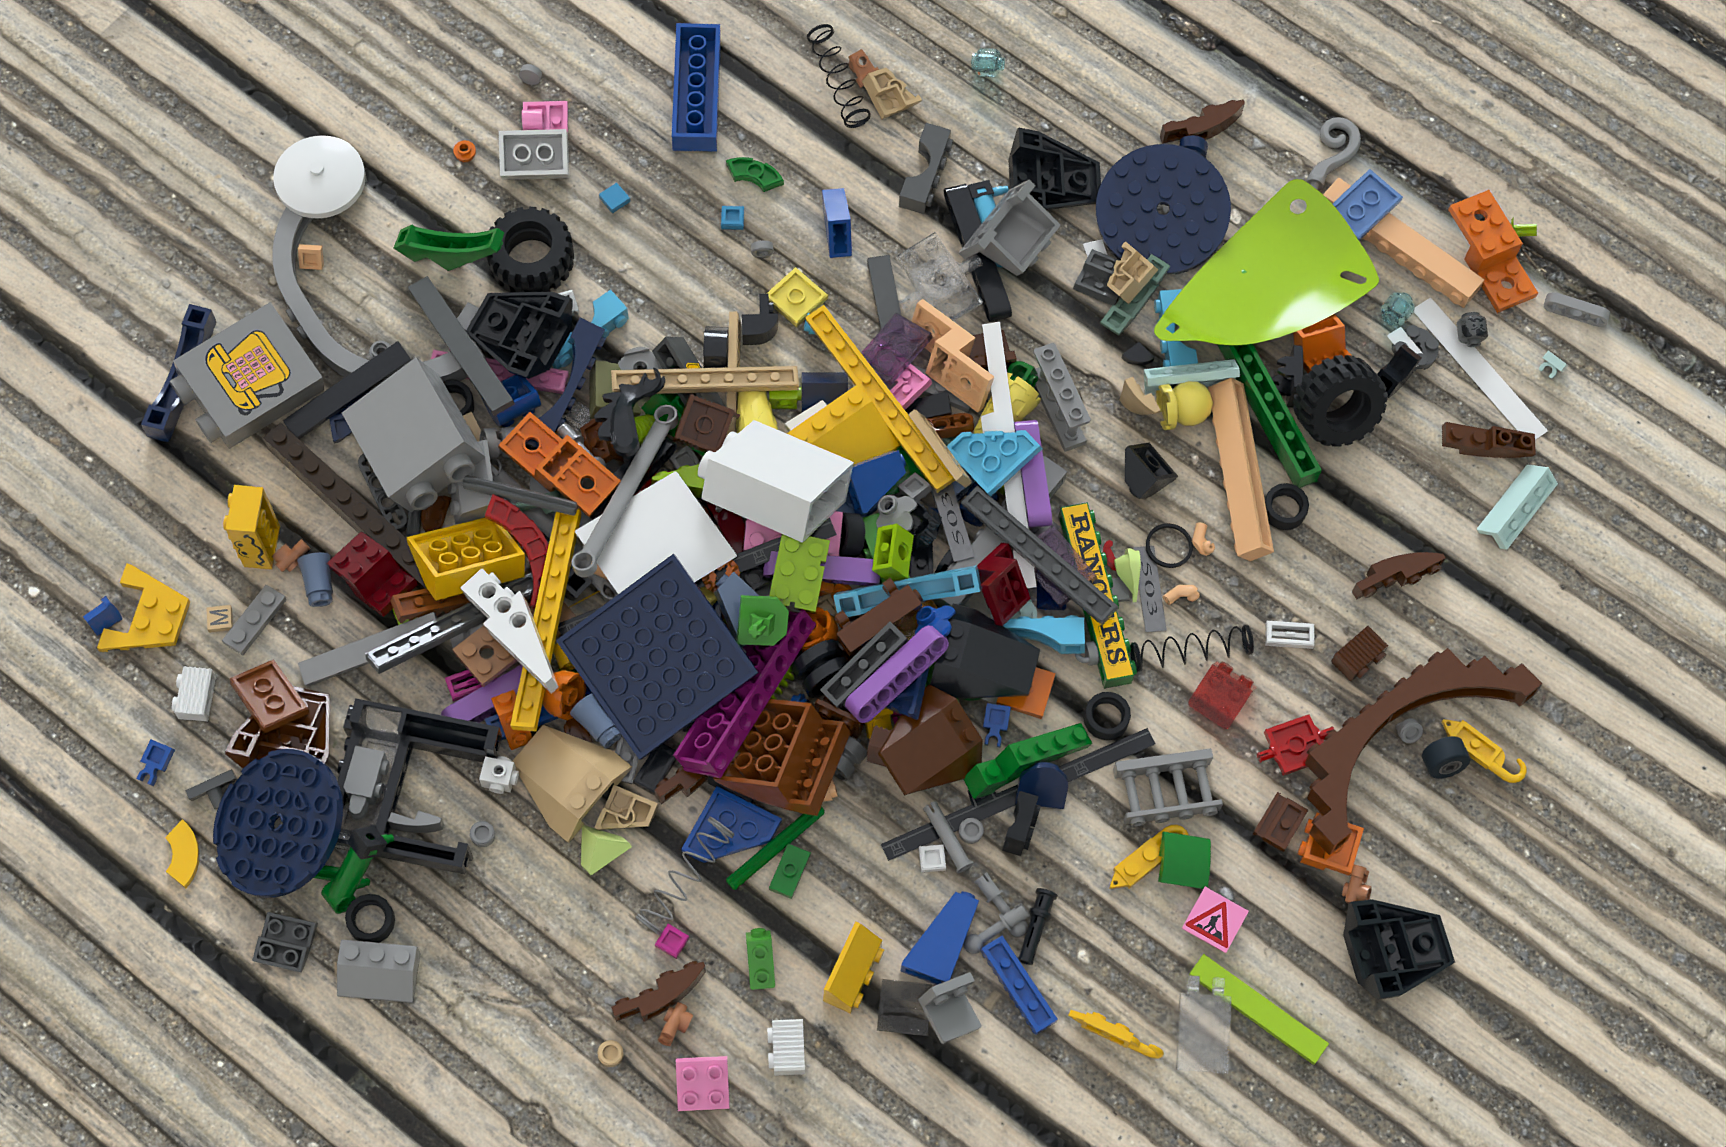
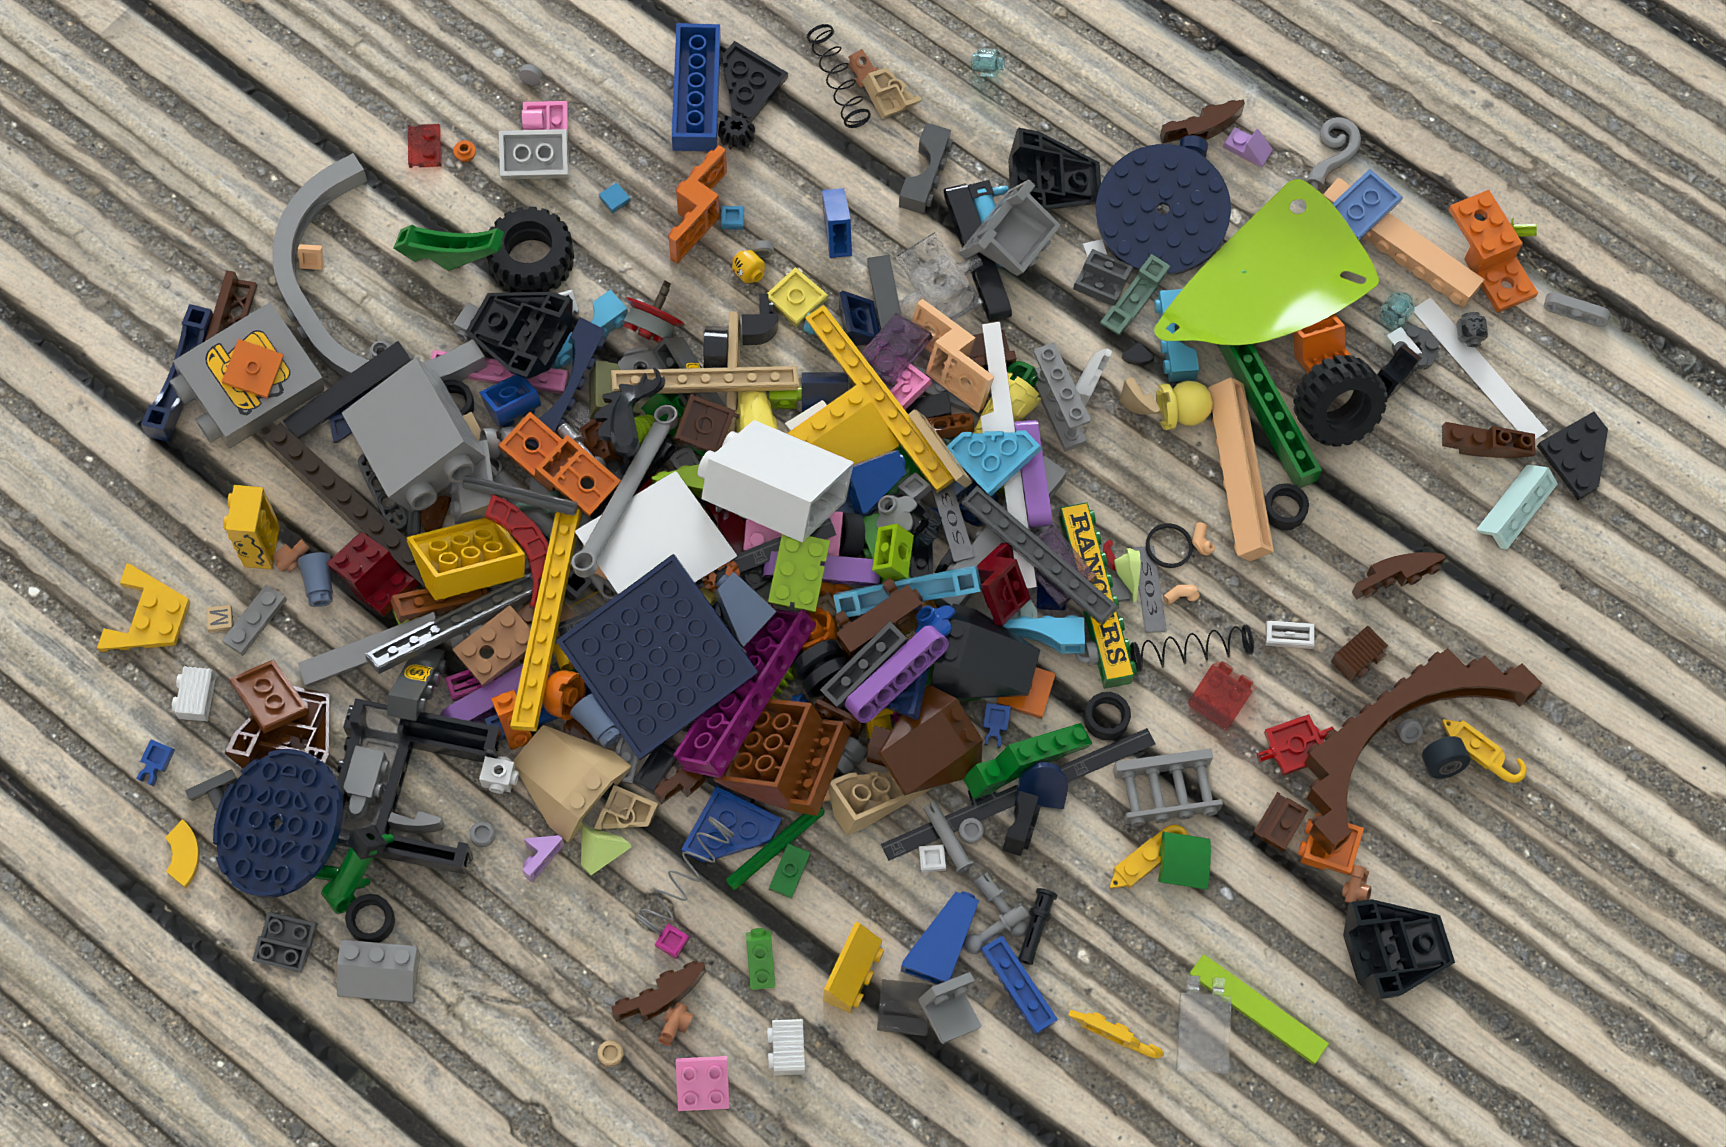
(103, 616): blue tile -> none
(226, 303): none -> reddish brown fence
(252, 368): none -> orange plate
(319, 177): white dish -> none
(416, 684): none -> dark grey brick
(424, 145): none -> clear red plate
(461, 346): dark grey tile -> none
(521, 642): white brick -> none
(545, 849): none -> lavender slope
(649, 319): none -> piece
(697, 203): none -> orange bracket
(736, 131): none -> black gear
(748, 266): none -> yellow head
(750, 80): none -> black plate
(754, 171): green tile -> none
(761, 620): bright green piece -> none
(858, 318): none -> dark blue slope
(865, 799): none -> tan wedge
(1091, 374): none -> white slope
(1130, 274): tan slope -> none
(1146, 470): black slope -> none
(1204, 373): light aqua panel -> none
(1215, 919): bright pink piece -> none
(1252, 148): none -> lavender slope
(1290, 374): black piece -> none
(1554, 362): light aqua tile -> none
(1578, 454): none -> black plate

